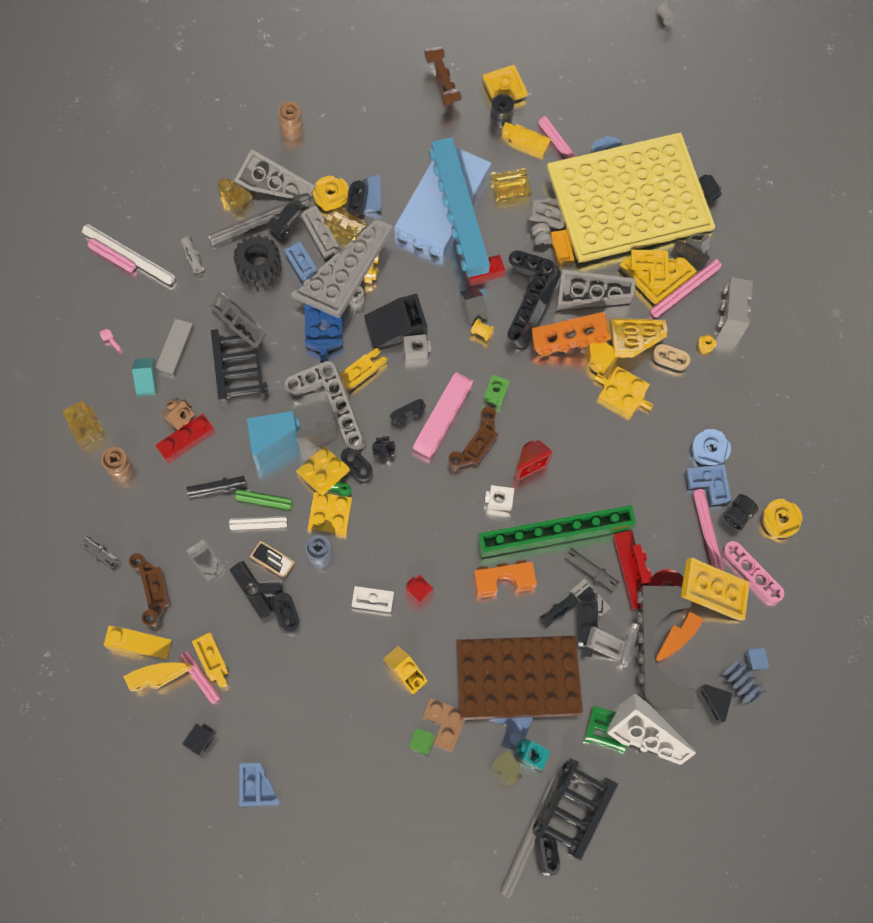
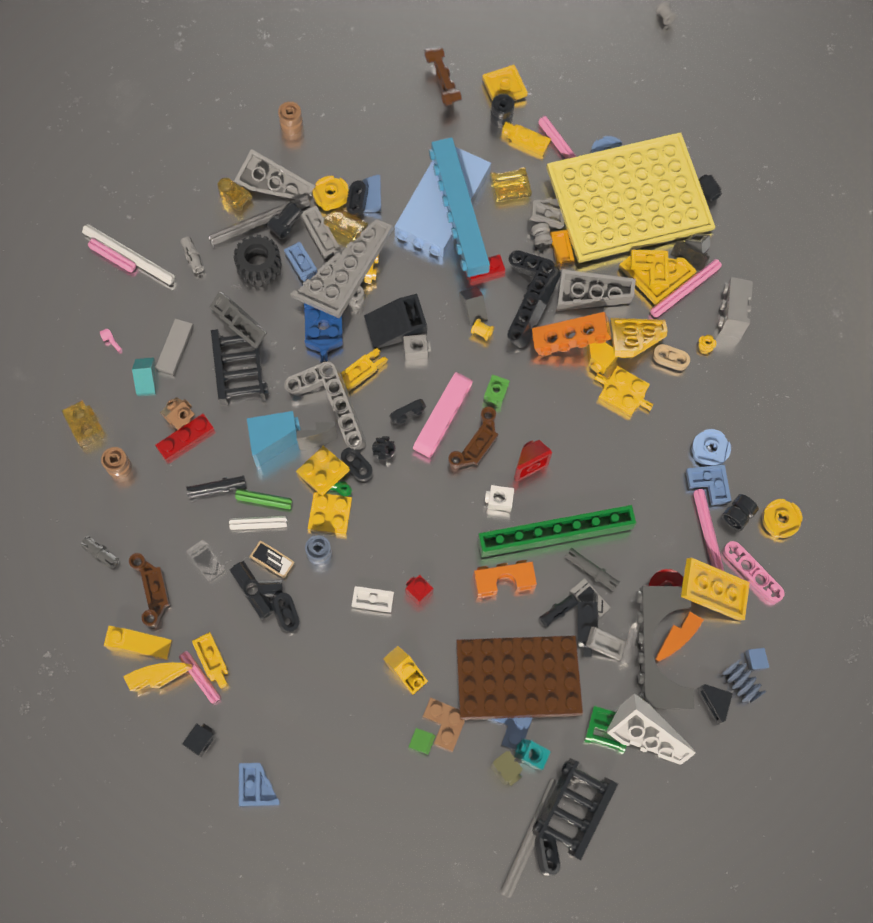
(633, 564): red bracket -> none

